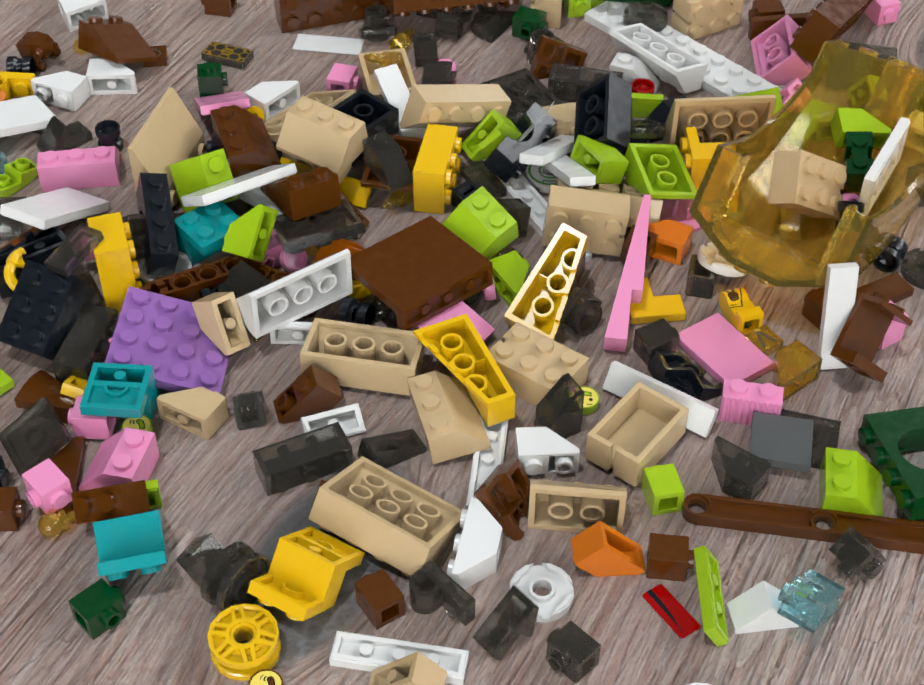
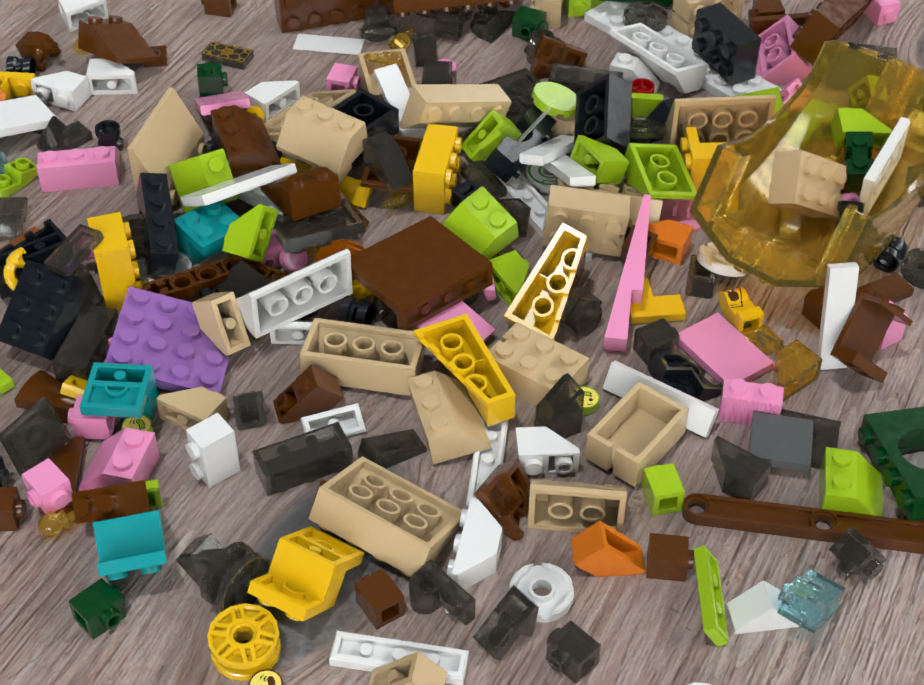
(54, 208): white tile -> none
(212, 450): none -> white brick
(547, 92): none -> lime tile
(671, 611): red sticker -> none
(726, 43): none -> black brick

